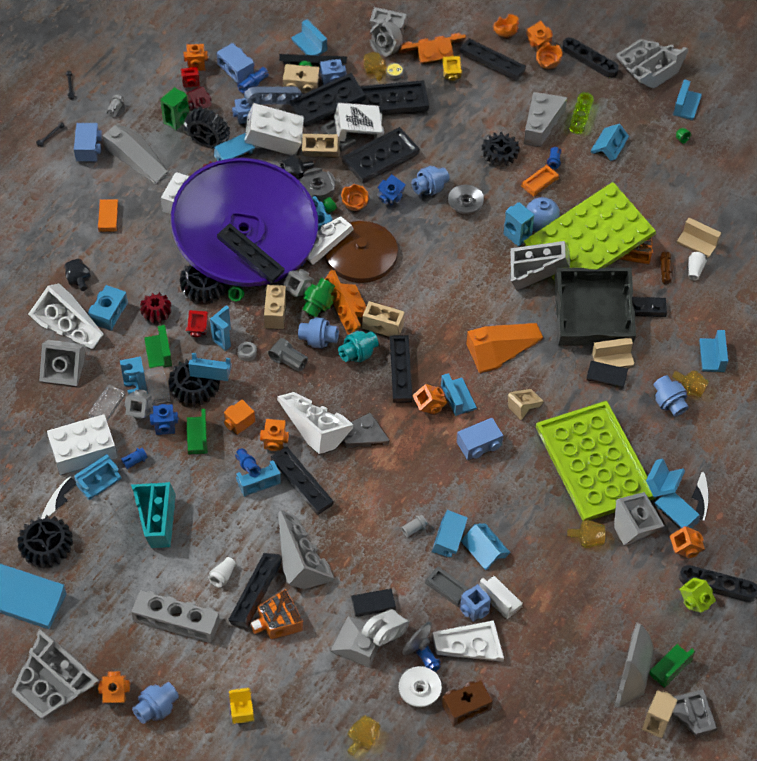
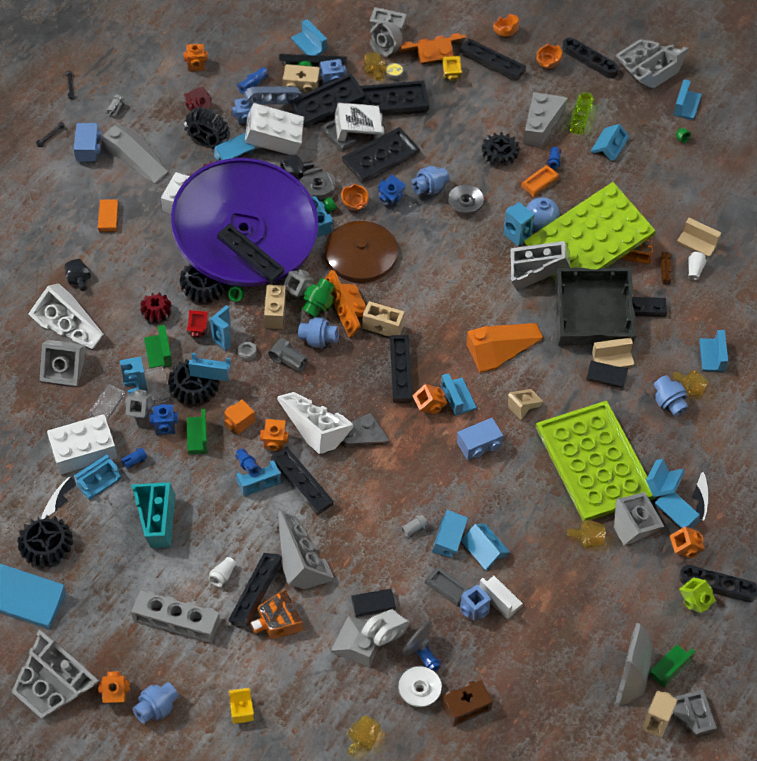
(108, 307): dark azure brick -> none
(174, 108): green brick -> none
(190, 77): red bracket -> none
(235, 62): medium blue brick -> none
(320, 145): tan brick -> none
(329, 237): white wing -> none
(358, 346): teal piece -> none
(469, 641): white wing -> none
(539, 35): orange brick -> none

